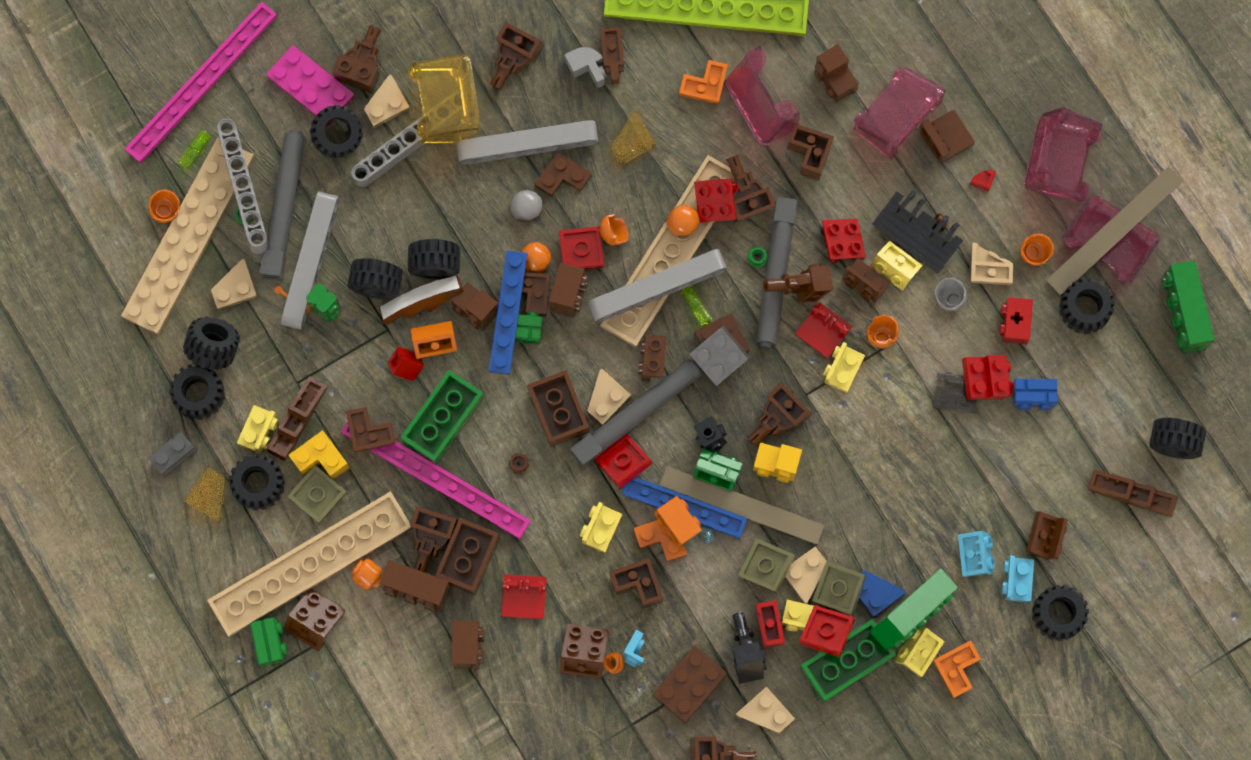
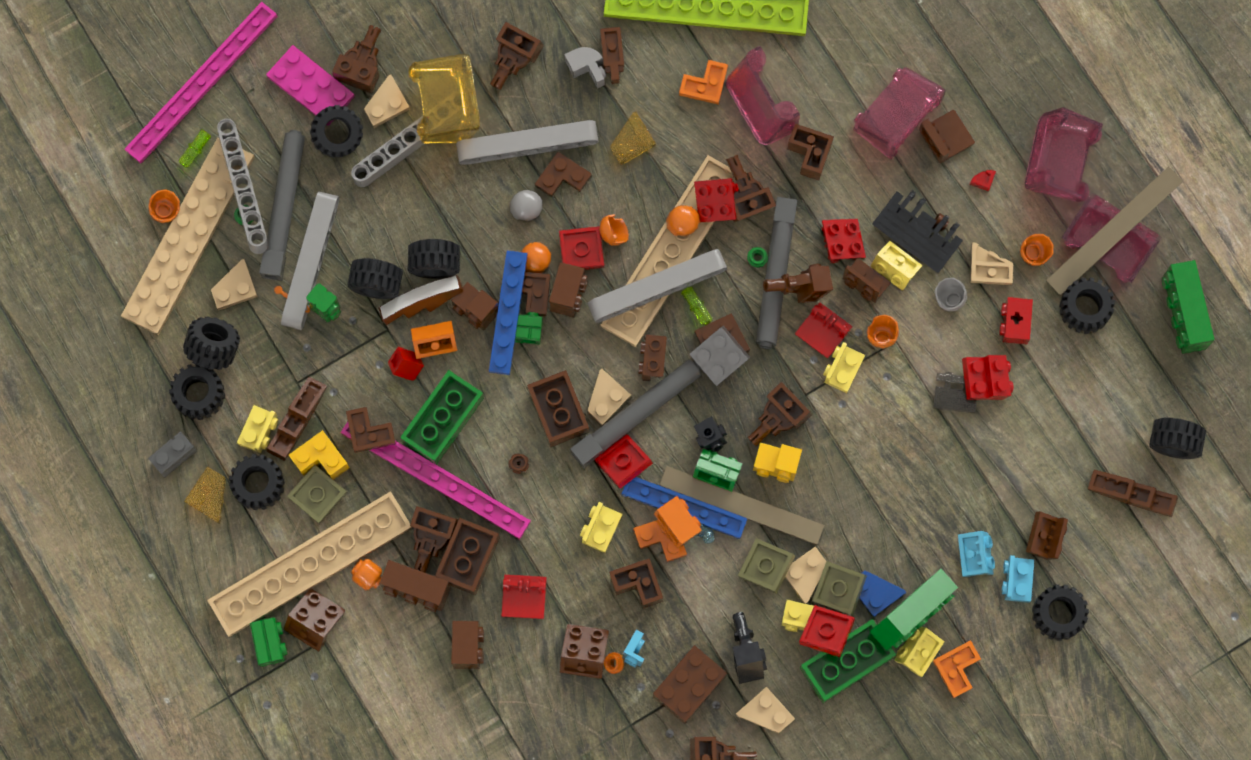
(769, 624): red brick -> none
(833, 70): reddish brown brick -> none
(1035, 393): blue brick -> none

